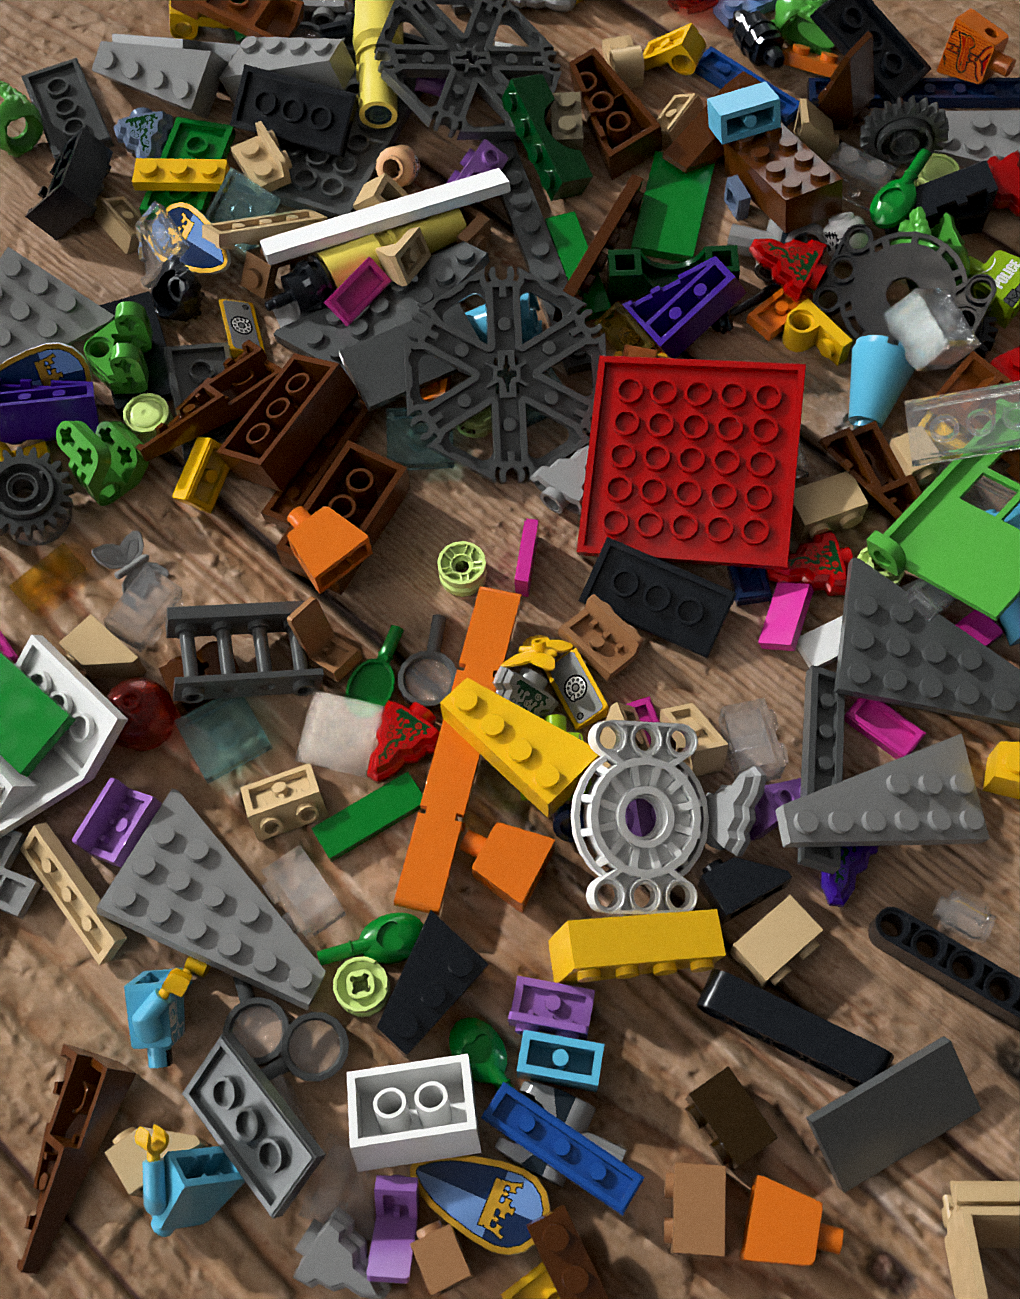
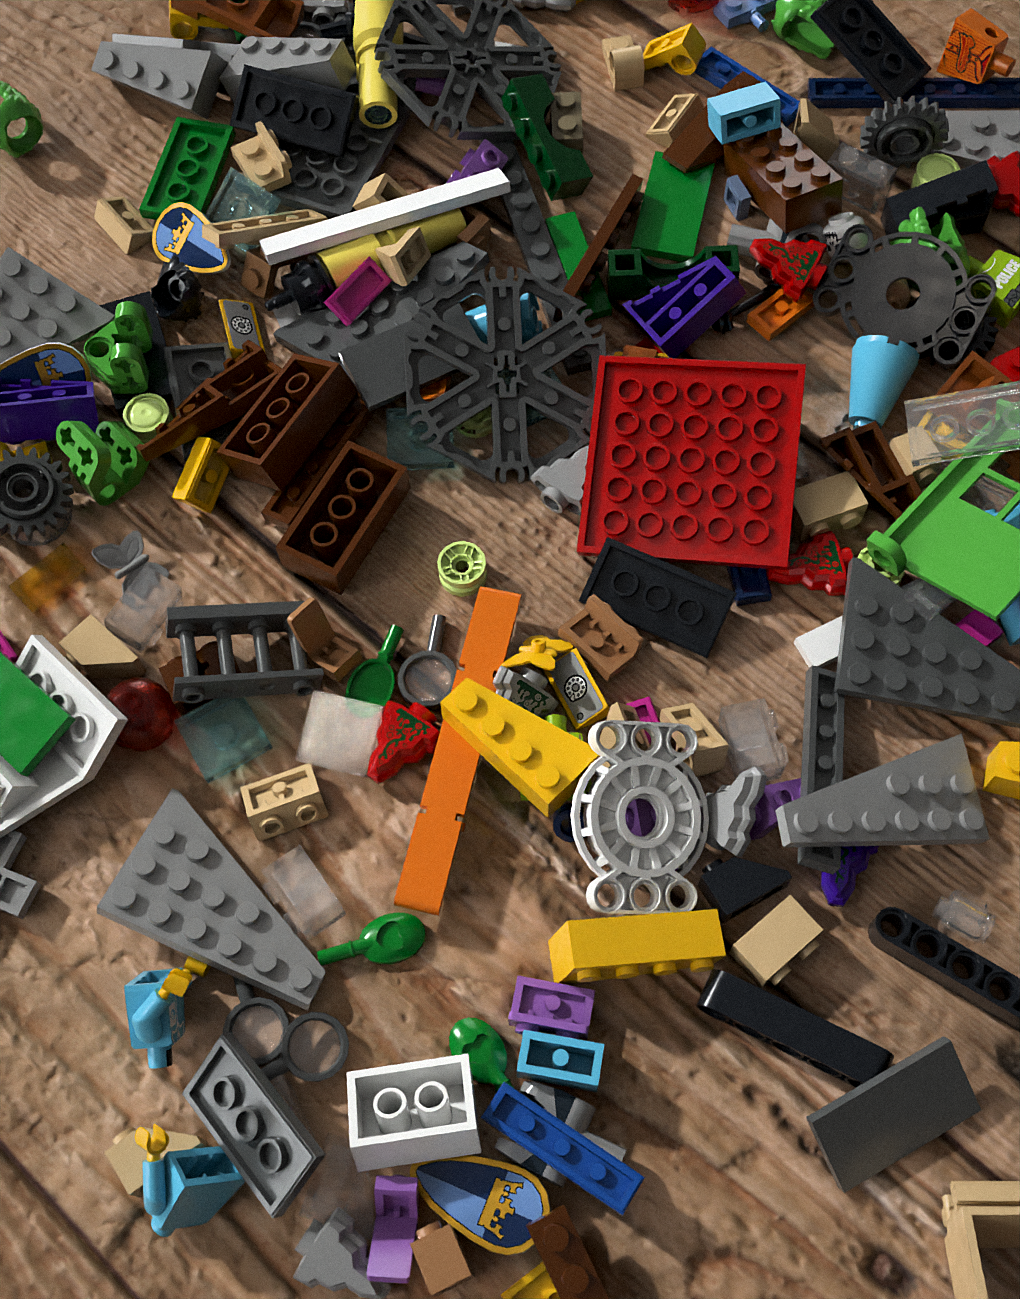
(65, 104): dark grey tile -> none
(72, 893): tan plate -> none
(74, 185): black wedge -> none
(83, 1114): reddish brown wedge -> none
(116, 823): medium lavender bracket -> none
(144, 132): sand blue rock -> none
(158, 242): clear wing -> none
(179, 174): yellow plate -> none
(326, 545): orange torso -> none
(361, 986): yellowish green wheel -> none
(368, 816): green tile -> none
(399, 163): light nougat head -> none
(429, 985): black wedge -> none
(509, 861): orange torso -> none
(526, 557): dark pink tile -> none
(616, 117): reddish brown wedge -> none
(623, 329): clear yellow slope -> none
(696, 1209): medium nougat brick -> none
(729, 1119): dark brown brick -> none
(758, 38): black piece -> none
(785, 1226): orange torso -> none
(786, 616): dark pink tile -> none
(801, 58): orange plate -> none
(809, 327): yellow plate -> none
(851, 86): reddish brown wedge -> none
(884, 727): dark pink tile -> none
(898, 197): green piece -> none
(931, 329): clear brick -> none

